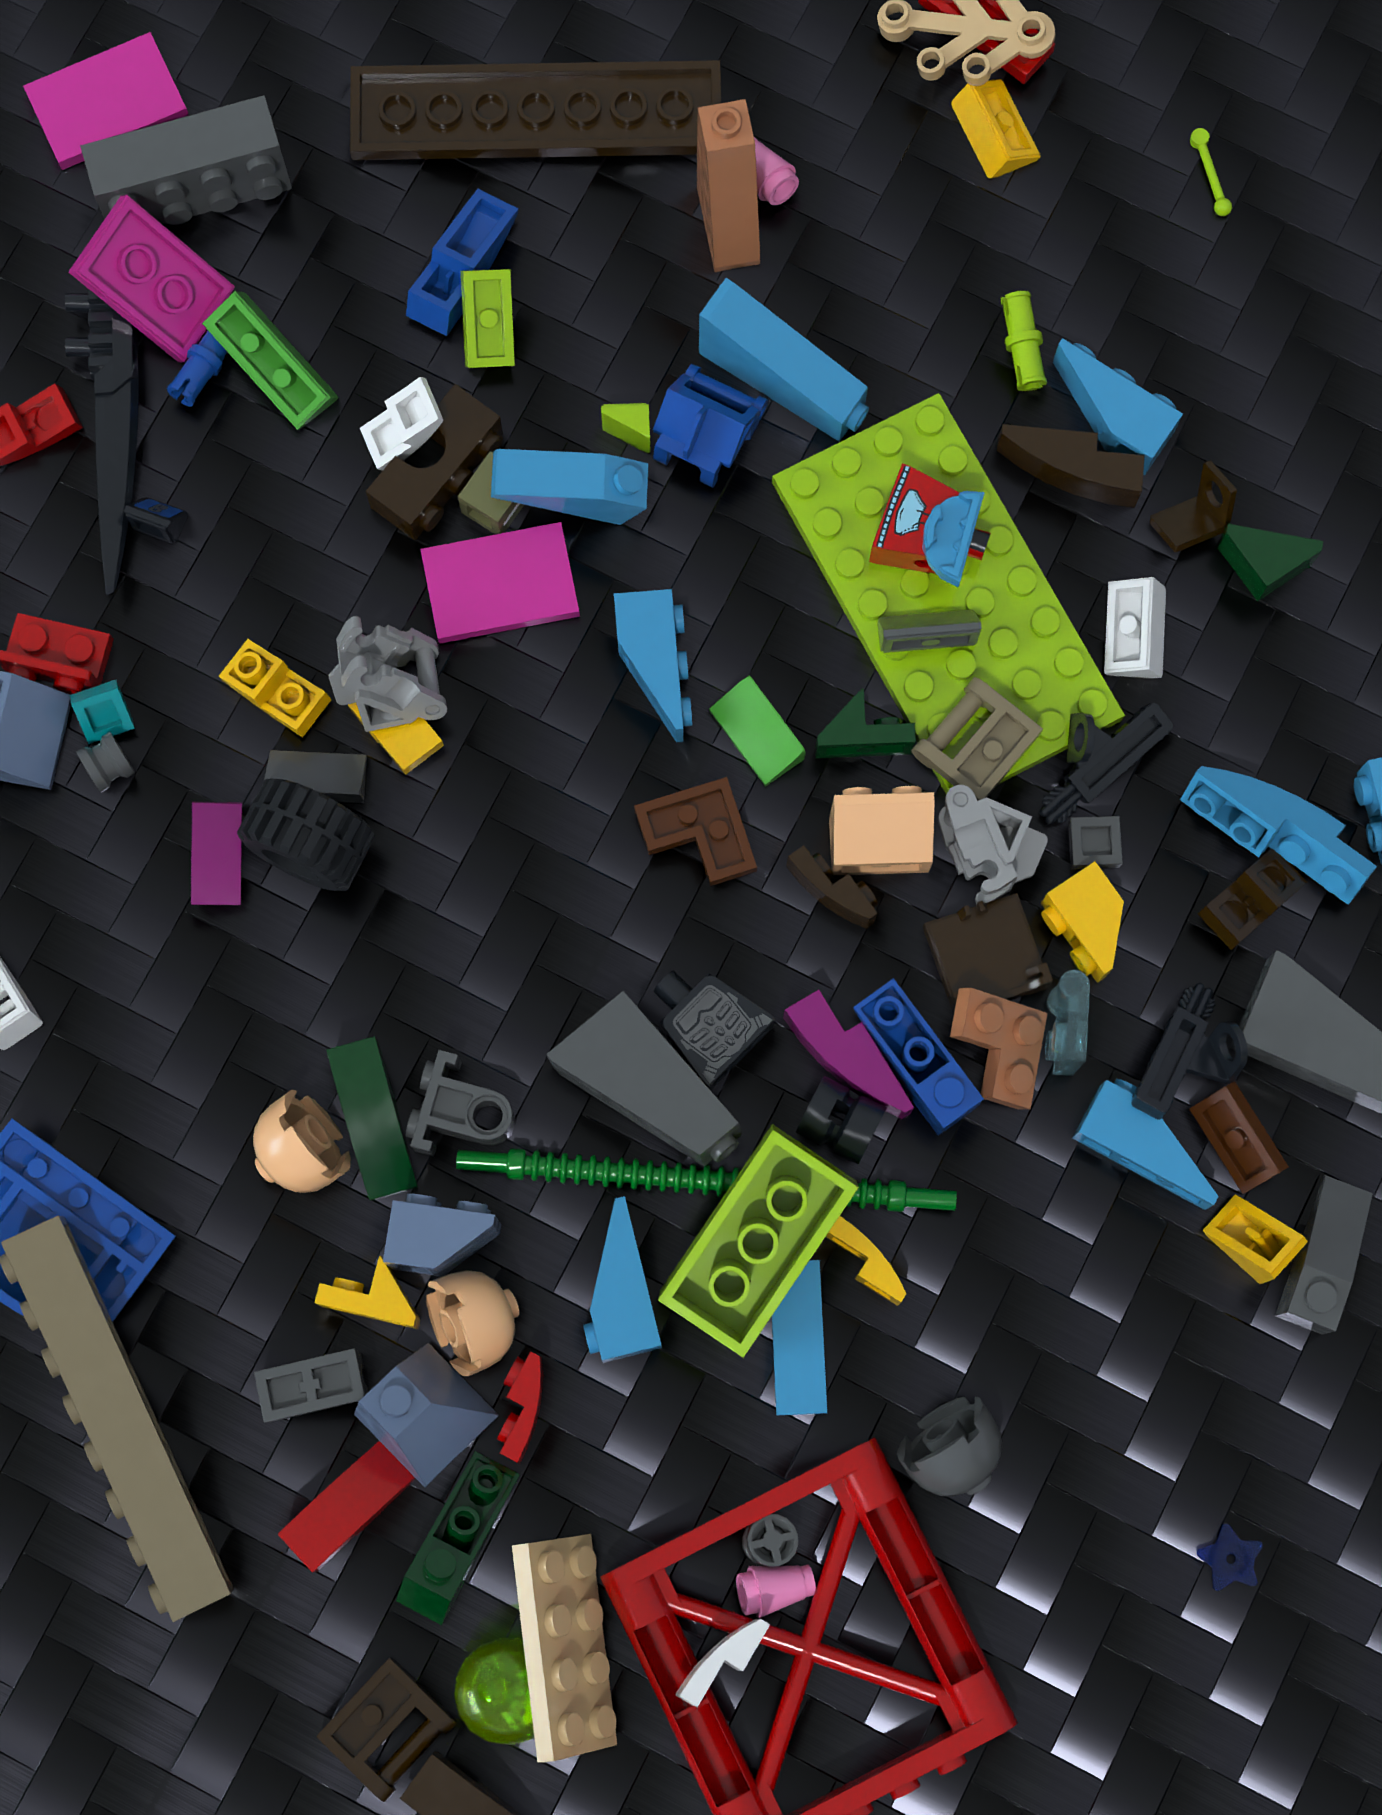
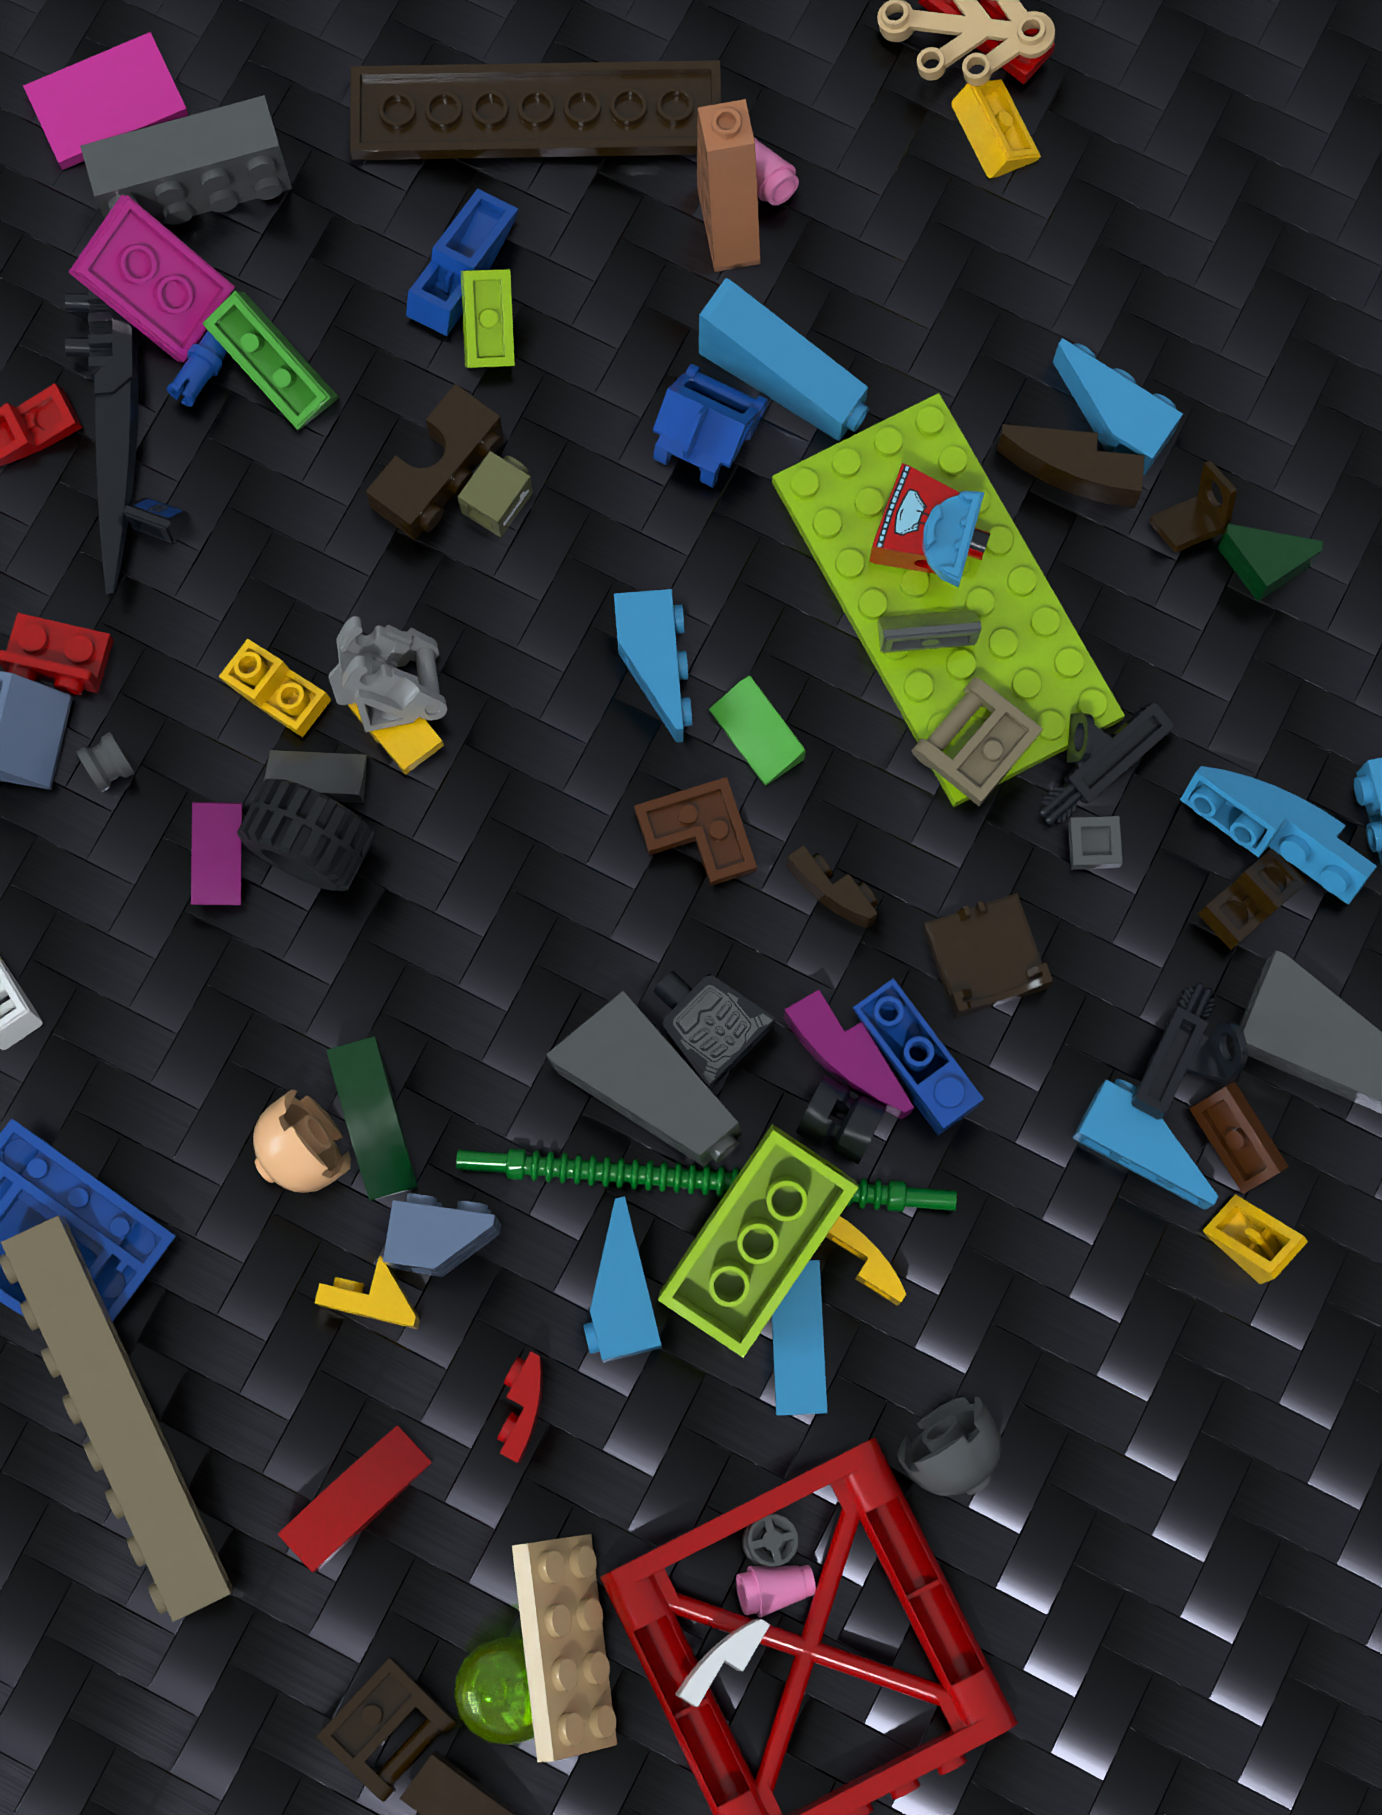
(102, 711): teal plate -> none
(311, 1385): dark grey hinge -> none
(404, 426): white slope -> none
(424, 1413): sand blue slope -> none
(452, 1108): dark grey pin -> none
(457, 1538): dark green slope -> none
(472, 1317): light nougat cylinder -> none
(500, 582): dark pink tile -> none
(572, 483): dark azure slope -> none
(628, 423): lime slope -> none
(851, 737): dark green slope -> none
(881, 831): light nougat slope -> none
(989, 841): light grey piece -> none
(1013, 1040): nougat plate -> none
(1023, 340): lime pin -> none
(1068, 1040): clear light blue plate -> none
(1089, 917): yellow slope -> none
(1135, 628): white slope -> none
(1199, 140): lime hinge -> none
(1244, 1553): clear blue plate -> none
(1328, 1261): dark grey slope -> none

